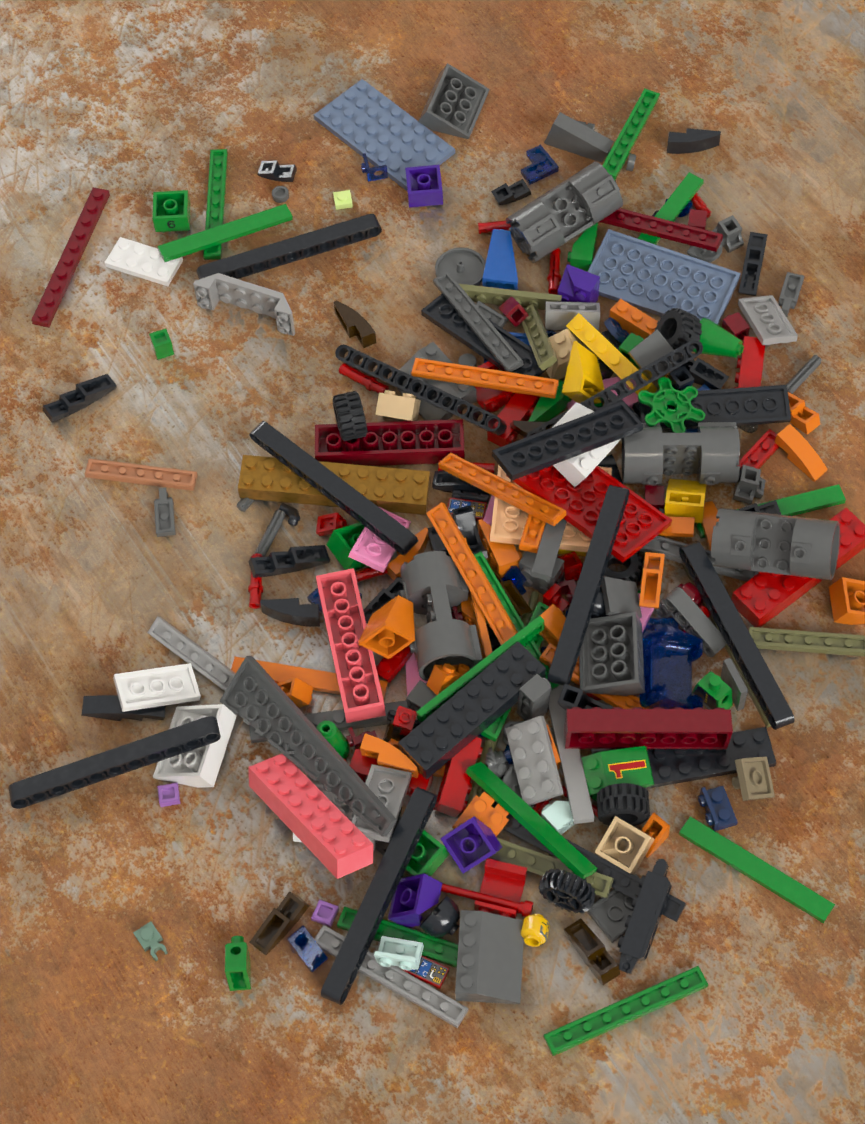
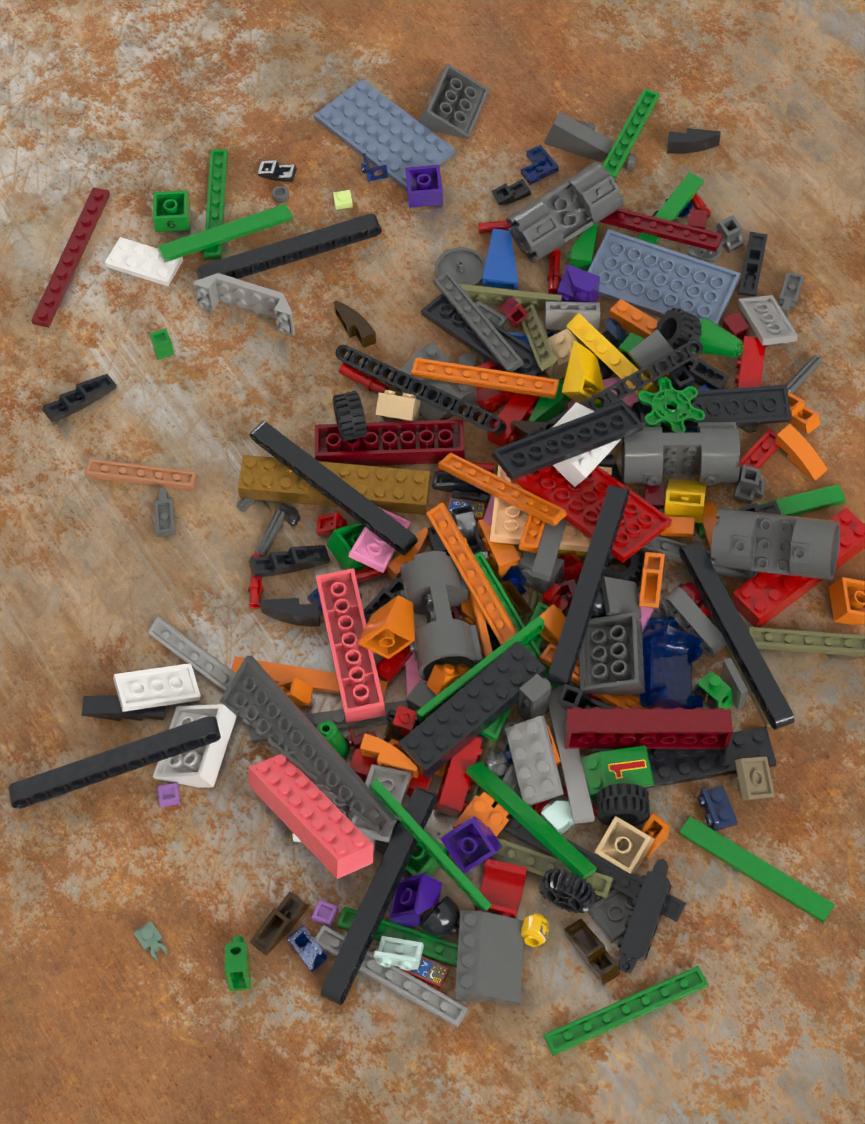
(430, 846): none -> green tile
(524, 908): red piece -> none

